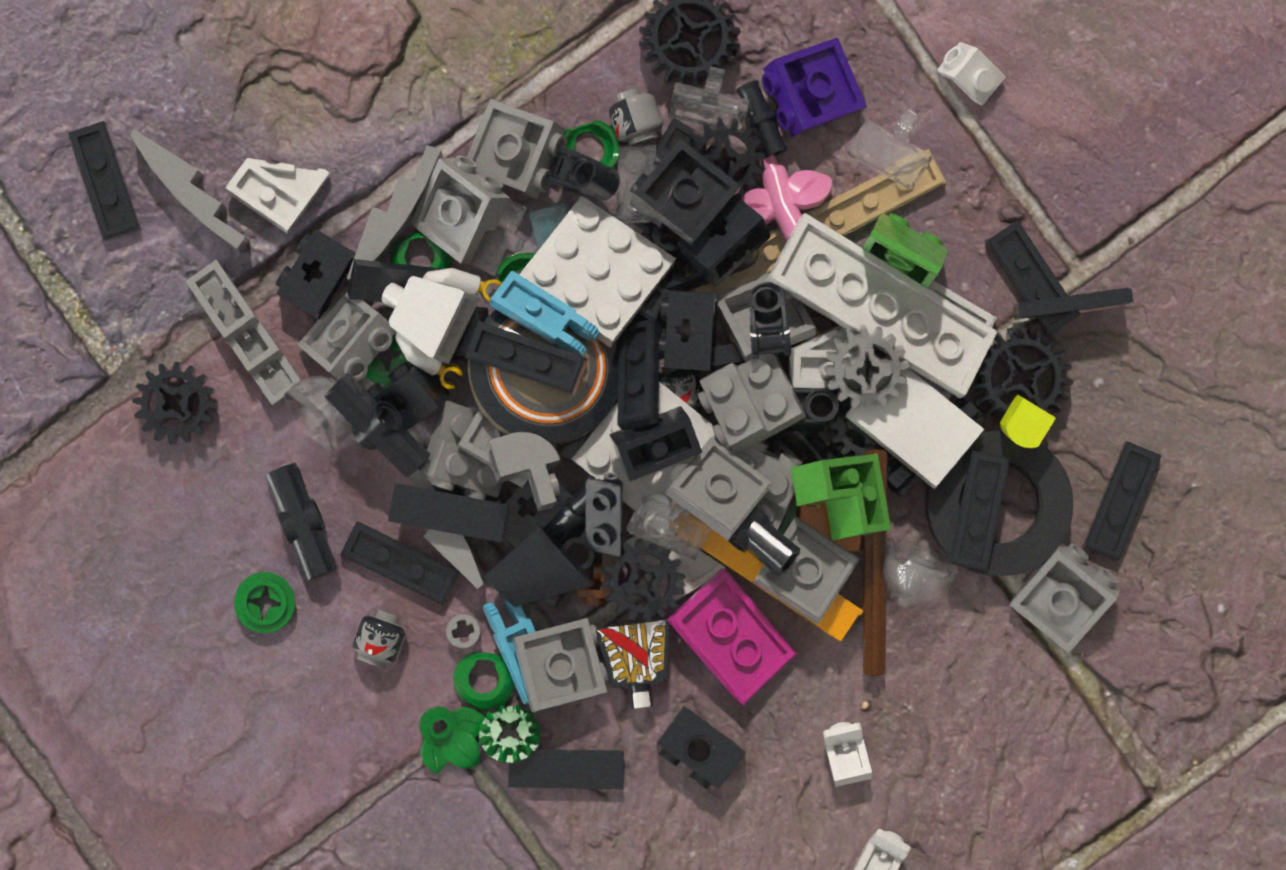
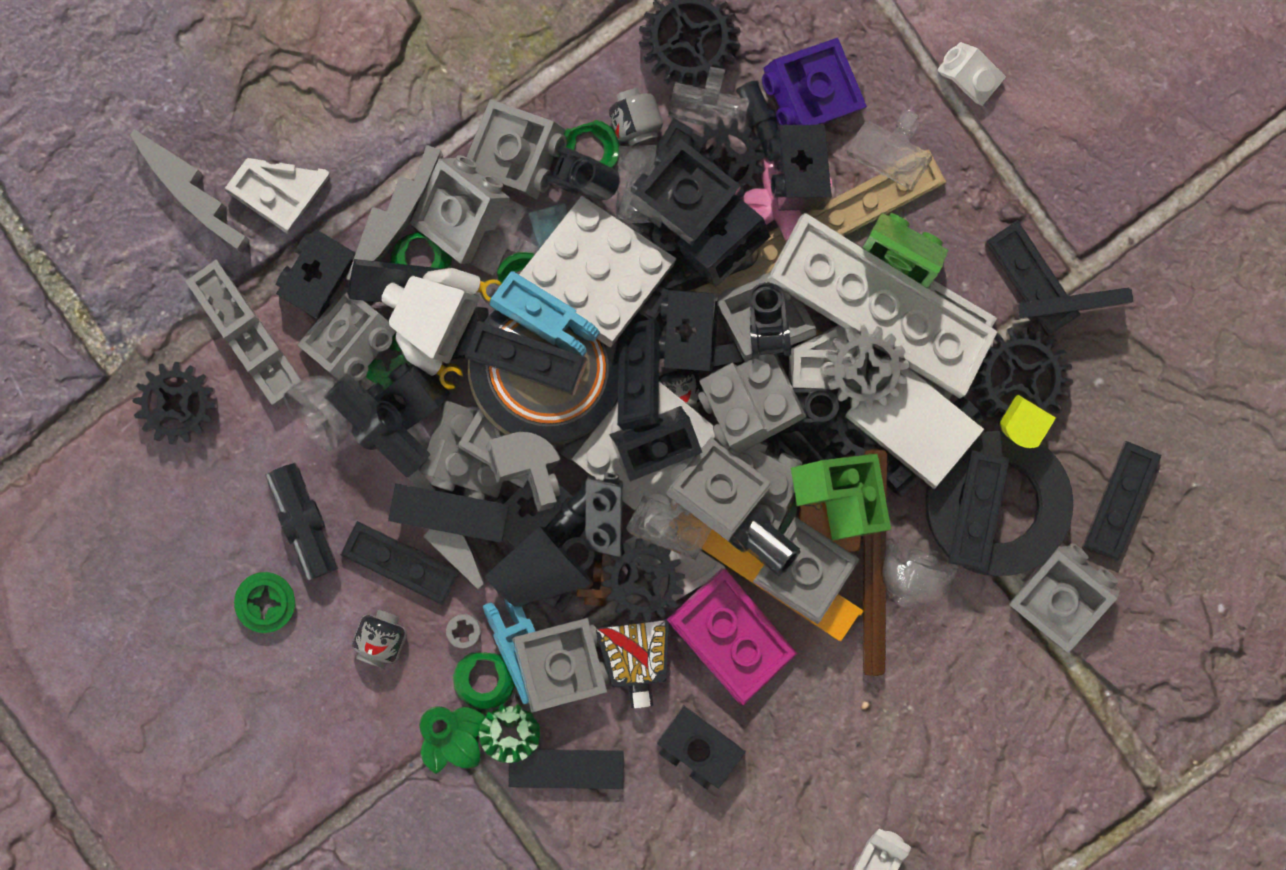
(104, 181): black tile -> none
(808, 149): none -> black brick
(847, 753): white bracket -> none

